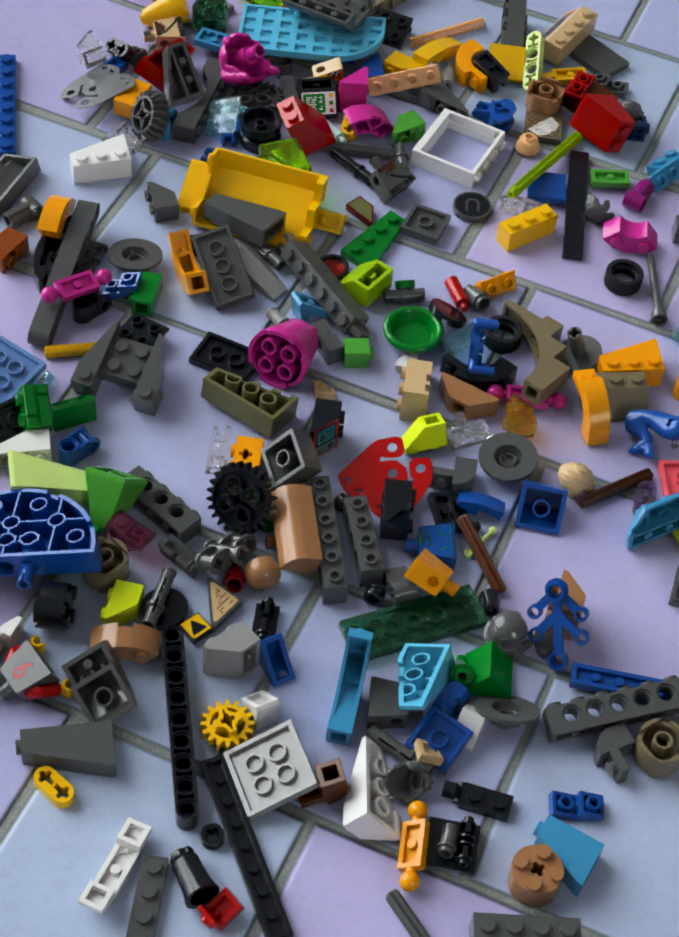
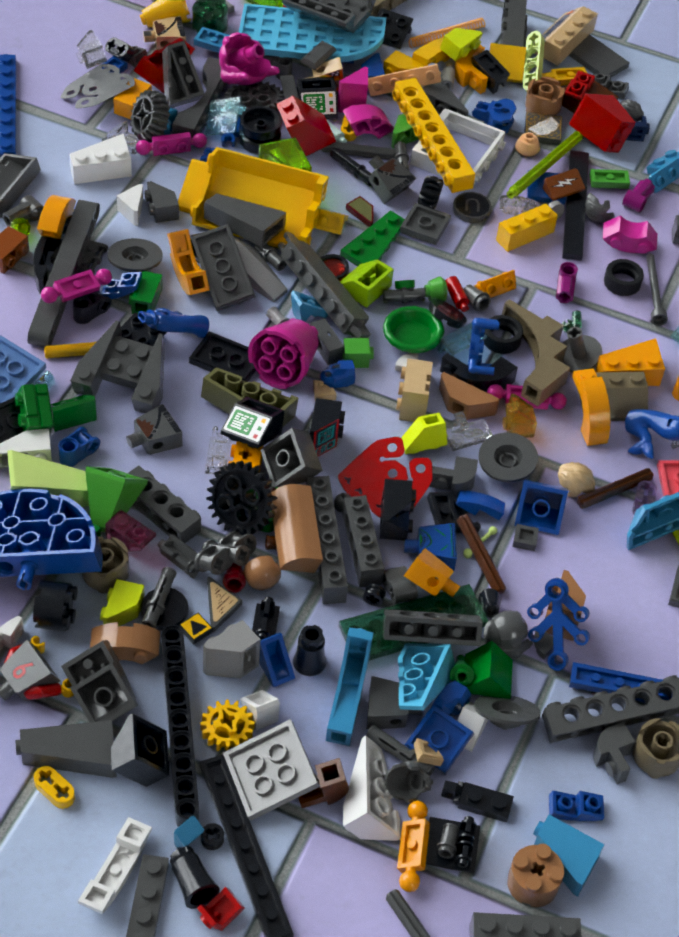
(21, 225): none -> clear neon green tile
(130, 203): none -> white slope
(140, 751): none -> black slope
(155, 431): none -> dark grey torso
(171, 144): none -> dark pink plate
(175, 321): none -> blue piece
(187, 832): none -> dark azure slope
(253, 422): none -> slope
(310, 652): none -> black plant
(318, 55): none -> dark grey tile
(339, 374): none -> blue rock
(430, 191): none -> black gear
(432, 627): none -> dark grey brick
(433, 135): none -> yellow brick
(436, 289): none -> bright green cone
(460, 42): none -> neon yellow slope
(525, 537): none -> dark grey tile
(557, 207): none -> light grey tile
(563, 184): none -> dark orange slope
(566, 282): none -> magenta piece
(576, 321): none -> clear green arm

